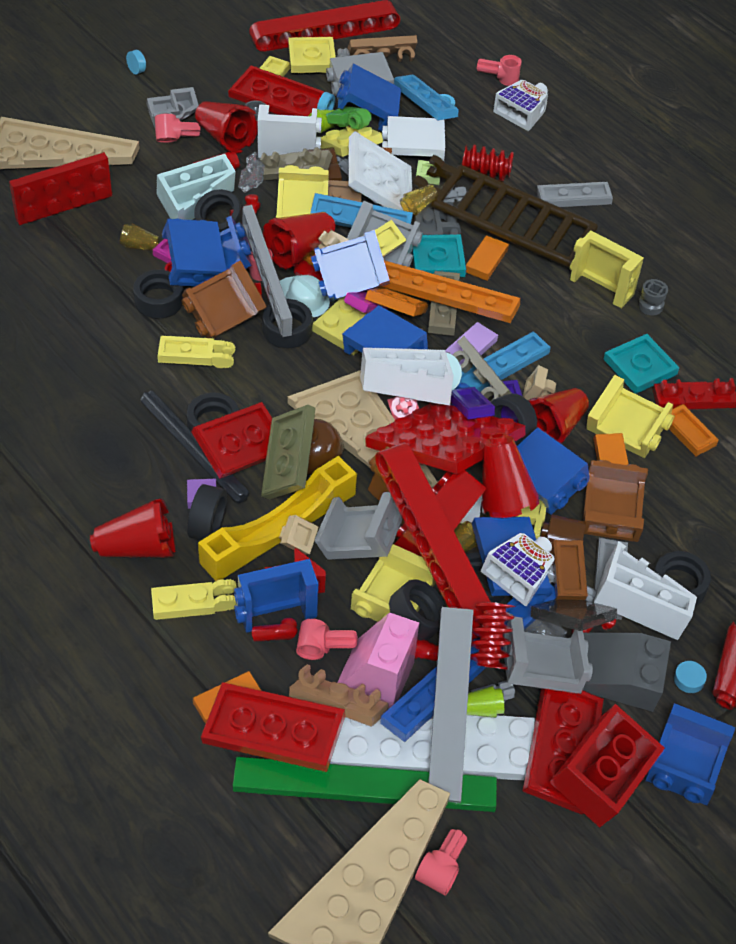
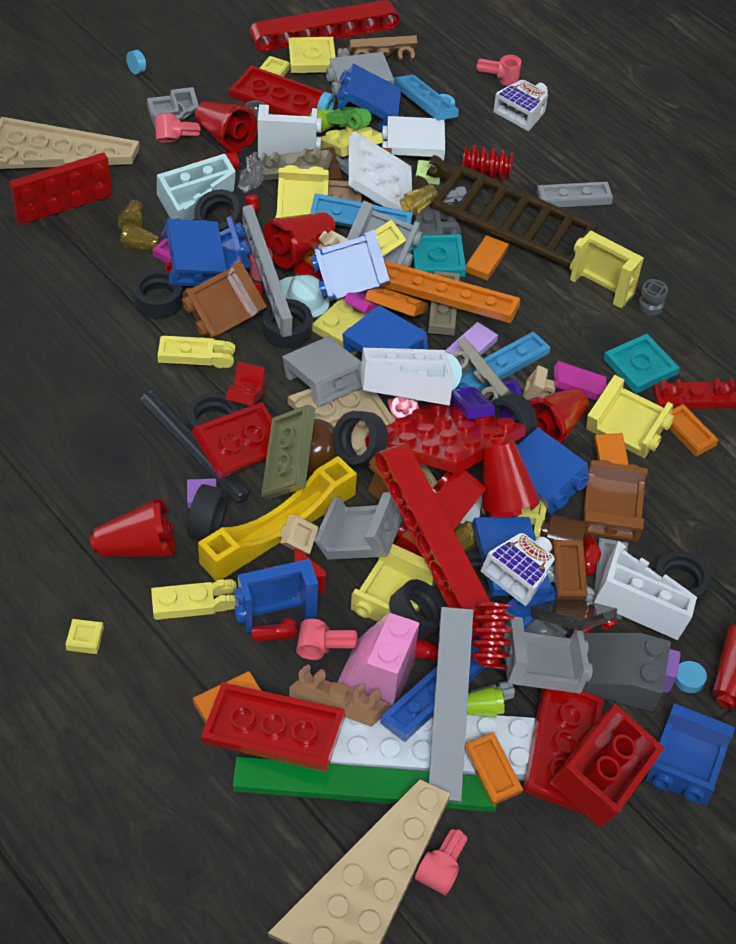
(84, 636): none -> light yellow tile
(131, 214): none -> clear yellow cone
(248, 385): none -> red slope
(324, 368): none -> light grey panel
(343, 432): none -> black tyre
(493, 768): none -> orange tile
(571, 377): none -> dark pink tile
(591, 554): none -> red arm
(672, 670): none -> medium lavender tile

